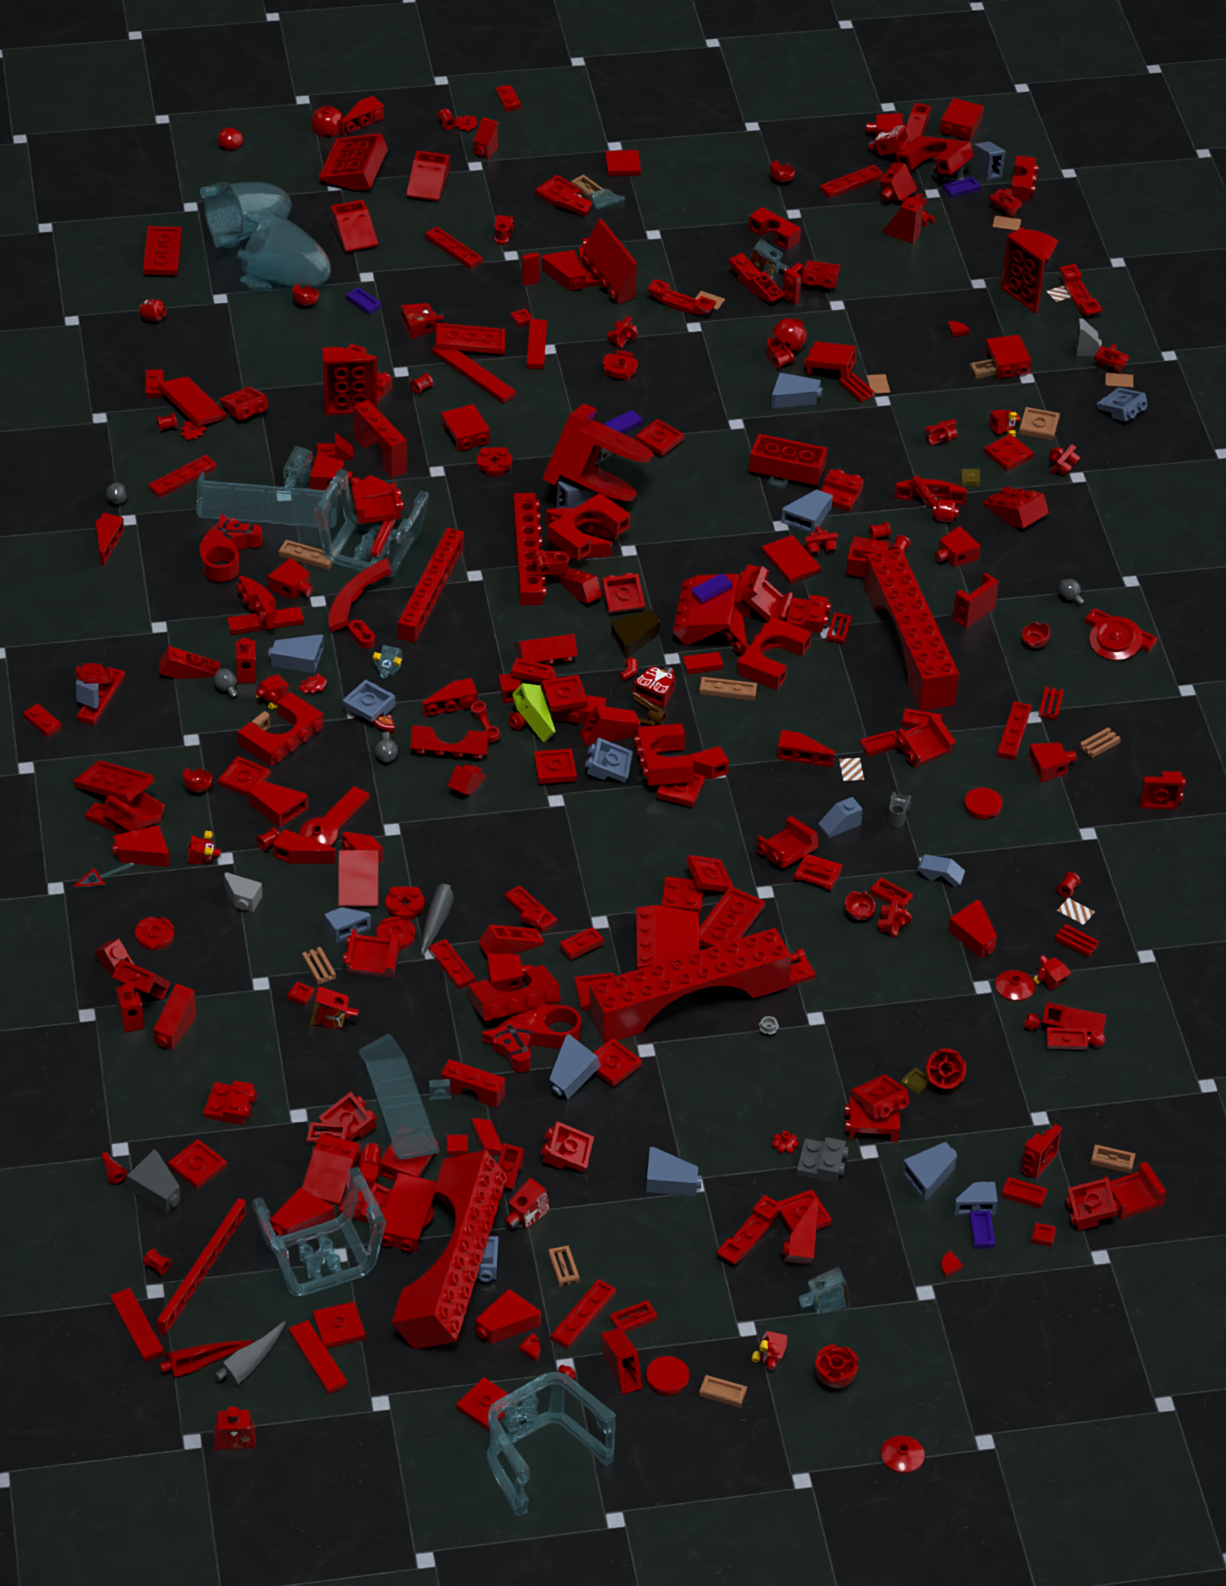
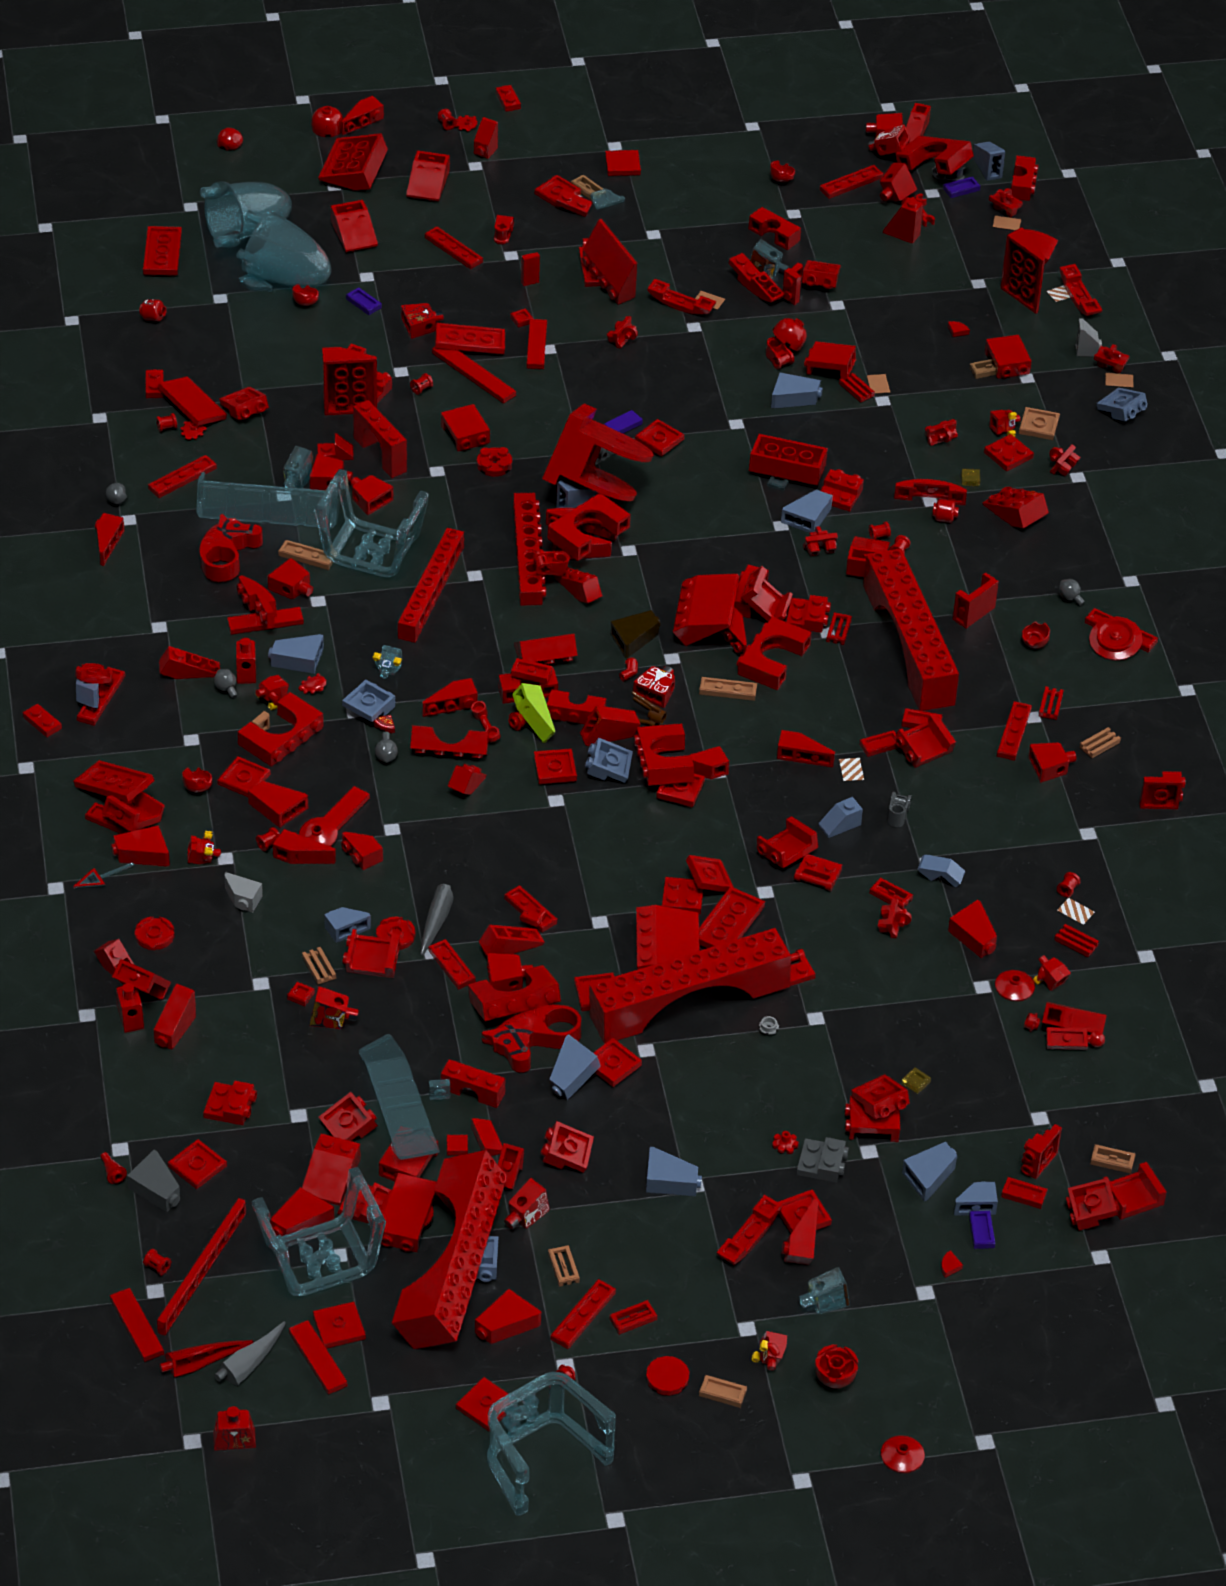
(312, 1137): red tile -> none
(340, 608): red tile -> none
(358, 878): red tile -> none
(365, 632): red beam -> none
(369, 1163): red arm -> none
(377, 506): red panel -> none
(381, 538): red axle -> none
(412, 895): red plate -> none
(531, 1347): red tile -> none
(564, 269): red slope -> none
(564, 693): red plate -> none
(581, 943): red plate -> none
(612, 365): red plate -> none
(622, 593): red plate -> none
(622, 1360): red slope -> none
(702, 663): red tile -> none
(711, 588): dark purple tile -> none
(791, 559): red tile -> none
(860, 906): red hair -> none
(923, 491): red axle -> none
(945, 1068): red cylinder -> none
(958, 548): red torso -> none
(961, 119): red brick -> none
(983, 803): red tile -> none
(1043, 1235): red tile -> none

